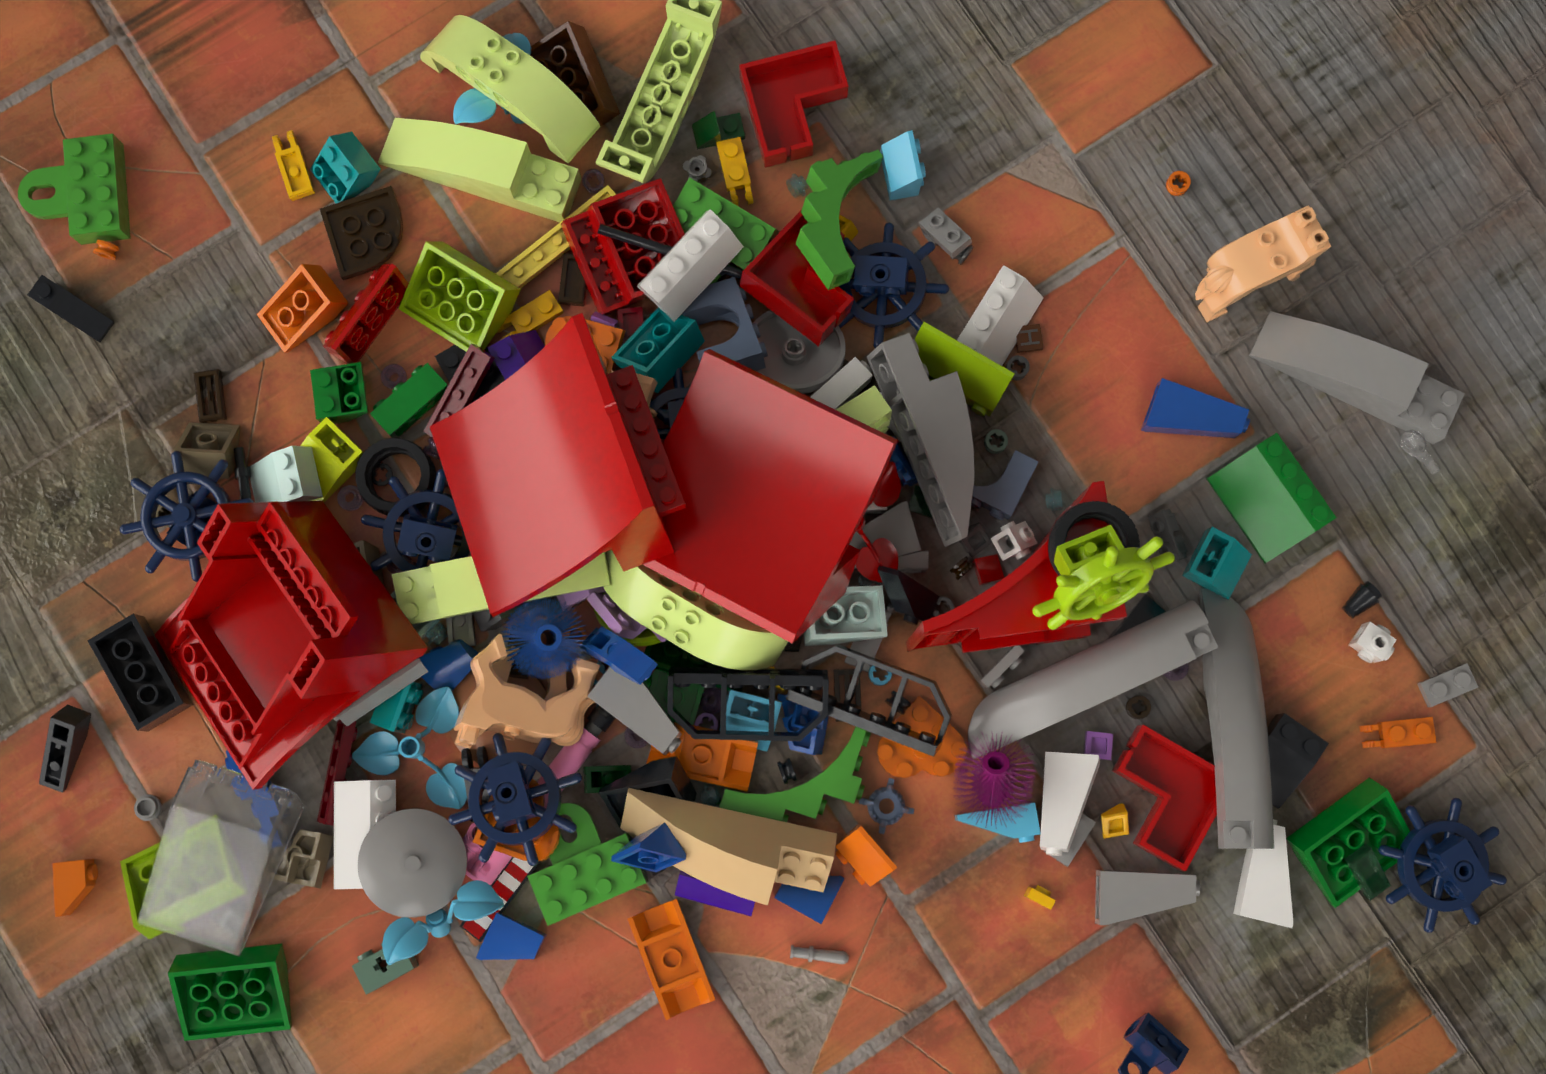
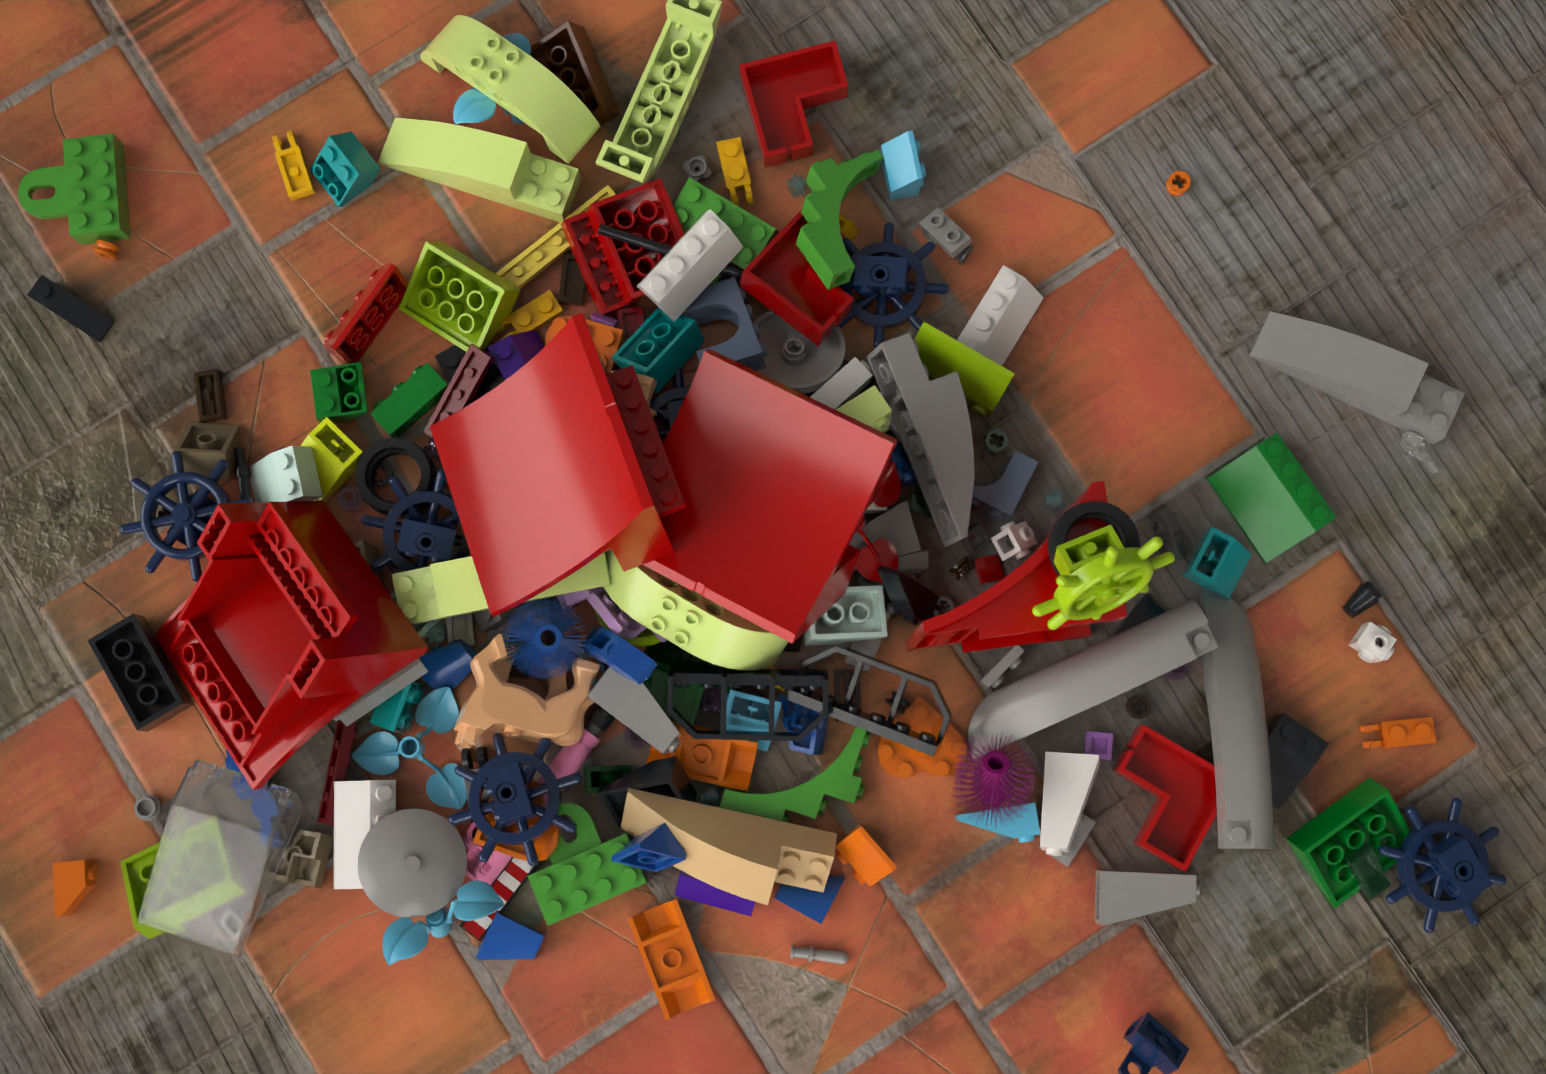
(63, 746): black slope -> none
(231, 993): green slope -> none
(302, 306): orange slope -> none
(363, 231): dark brown plate -> none
(373, 976): sand green brick -> none
(390, 370): plate -> none
(593, 172): bush -> none
(699, 720): medium lavender bush -> none
(714, 129): dark green slope -> none
(786, 771): black bush -> none
(873, 806): sand blue piece -> none
(876, 681): medium azure bush -> none
(1020, 361): dark grey bush -> none
(1029, 339): reddish brown tile -> none
(1041, 896): yellow plate -> none
(1115, 822): yellow slope -> none
(1191, 412): blue slope -> none
(1260, 259): light nougat piece -> none
(1265, 883): white slope -> none
(1447, 685): light grey plate -> none

